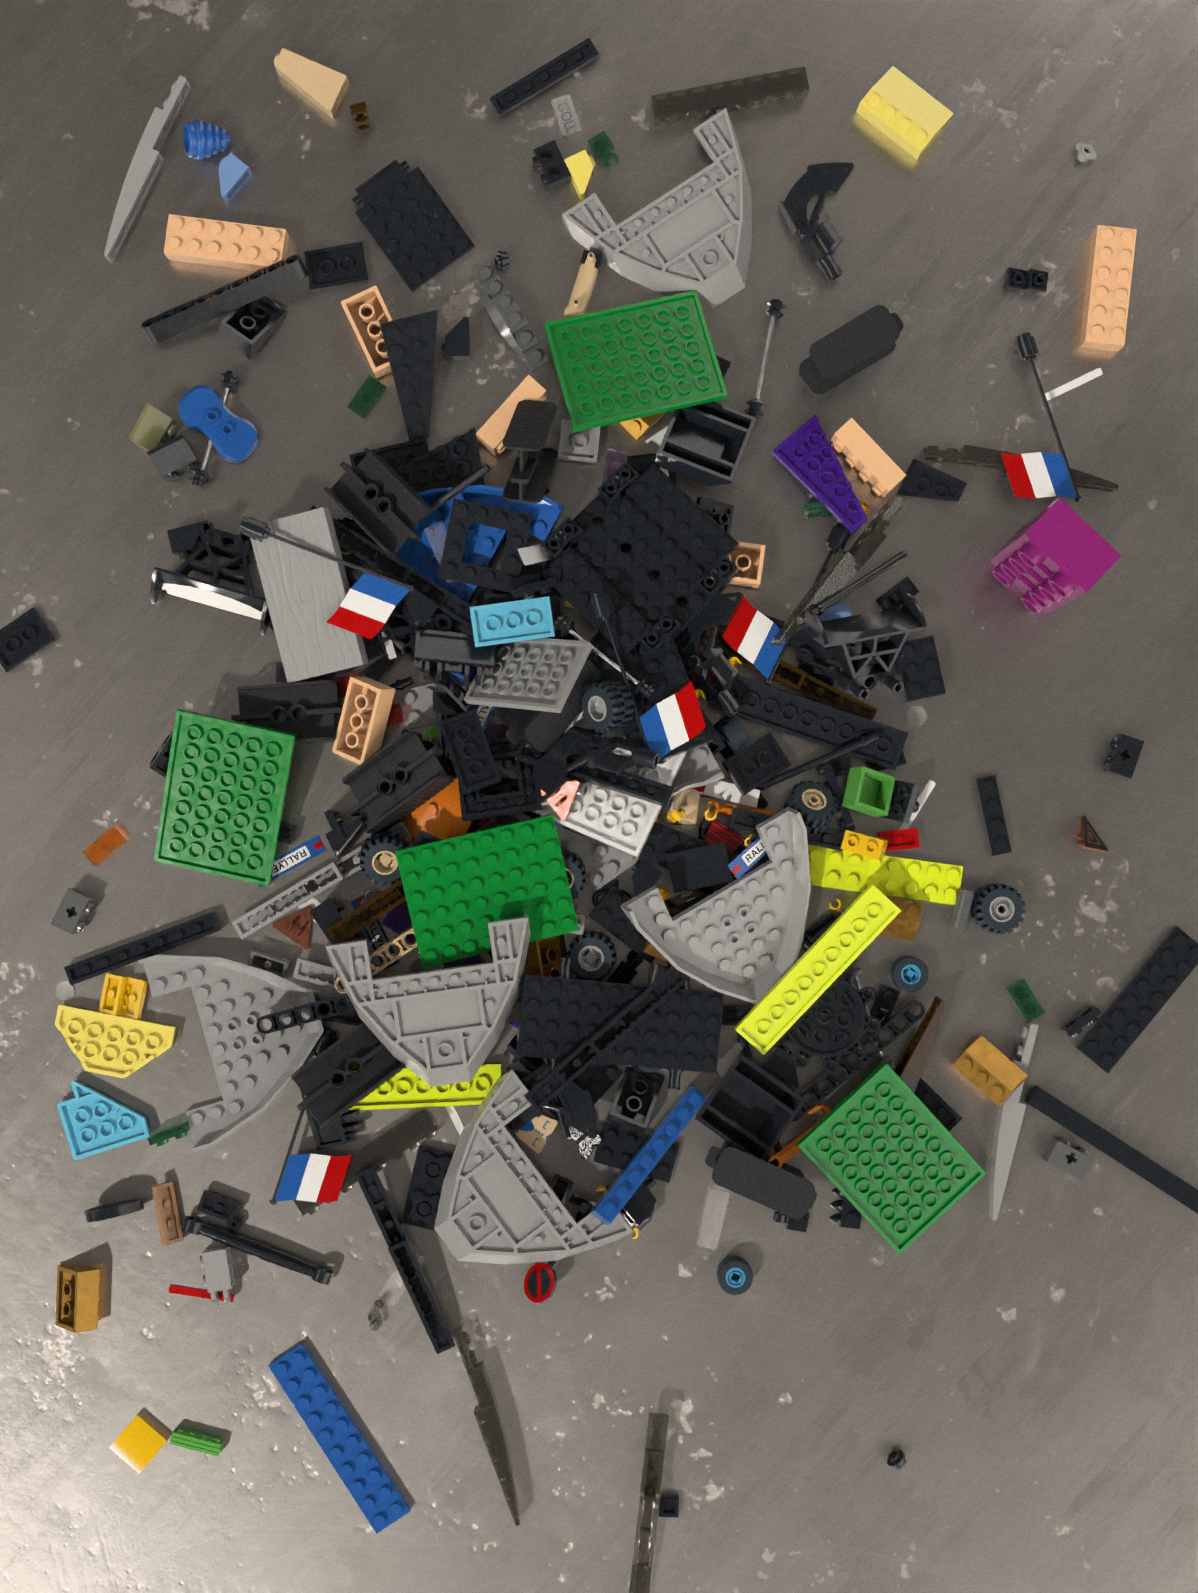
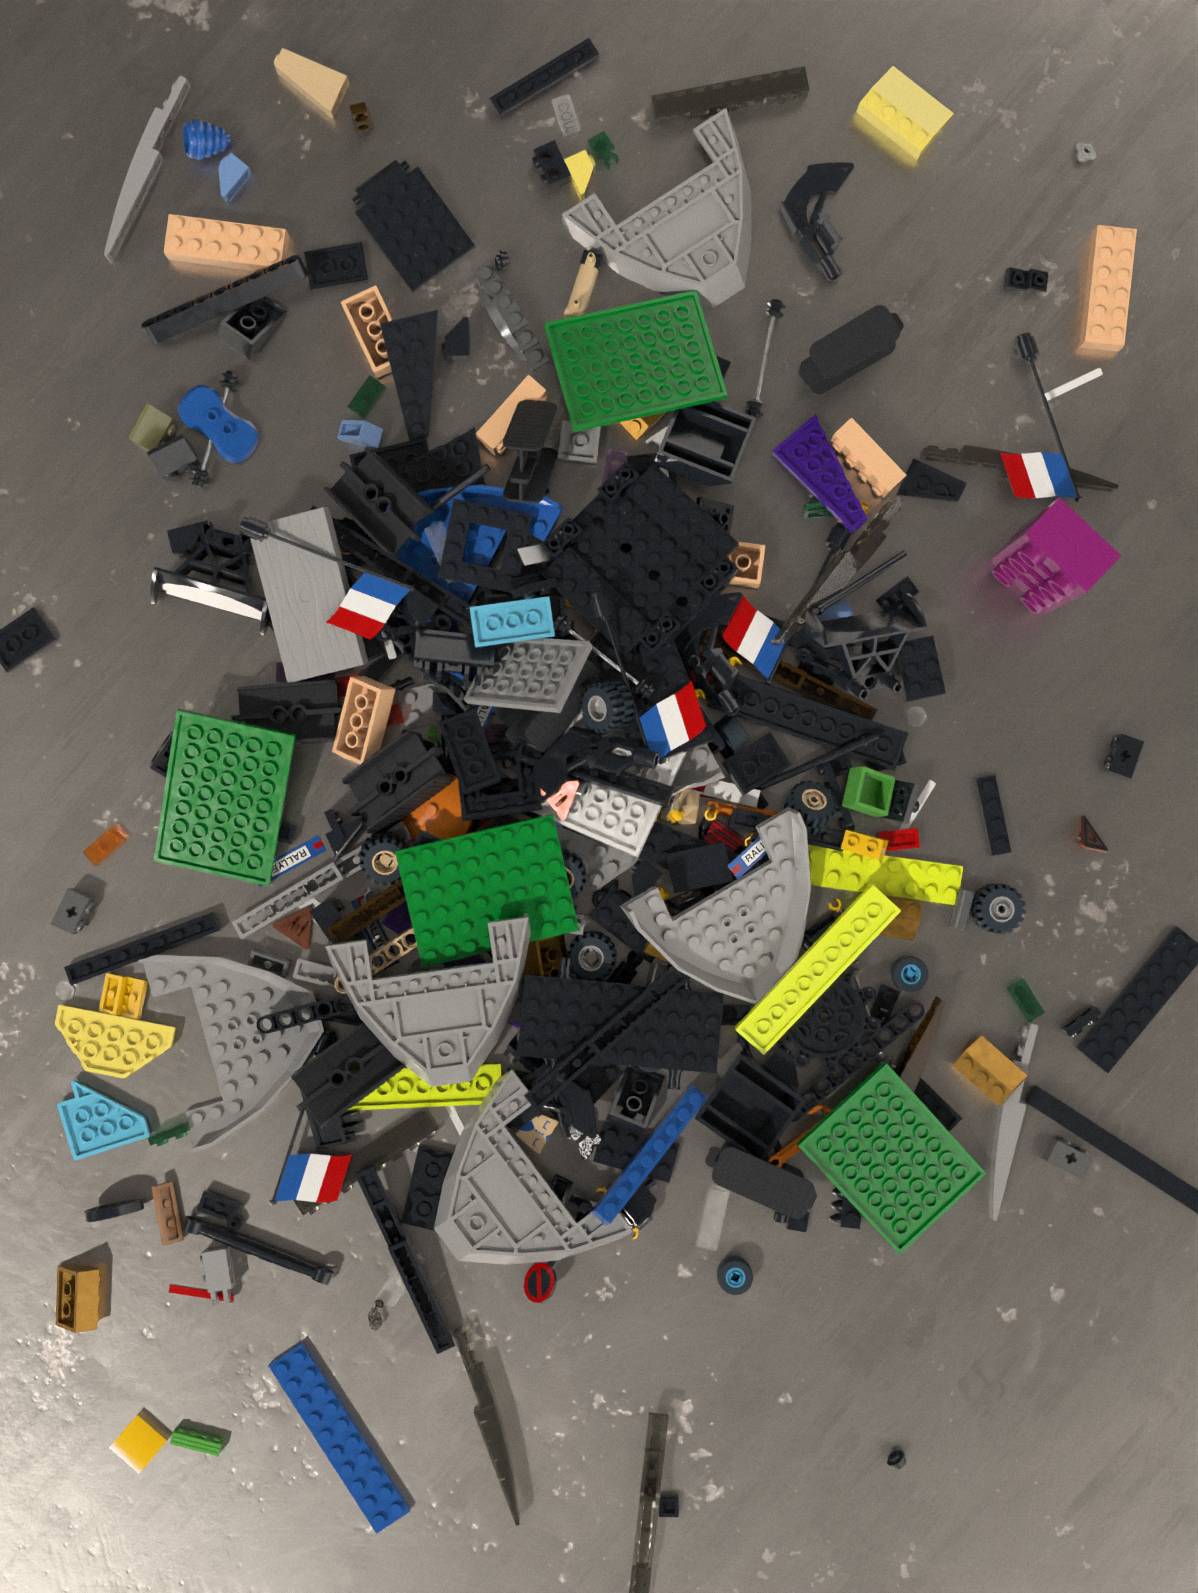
(360, 433): none -> medium blue slope

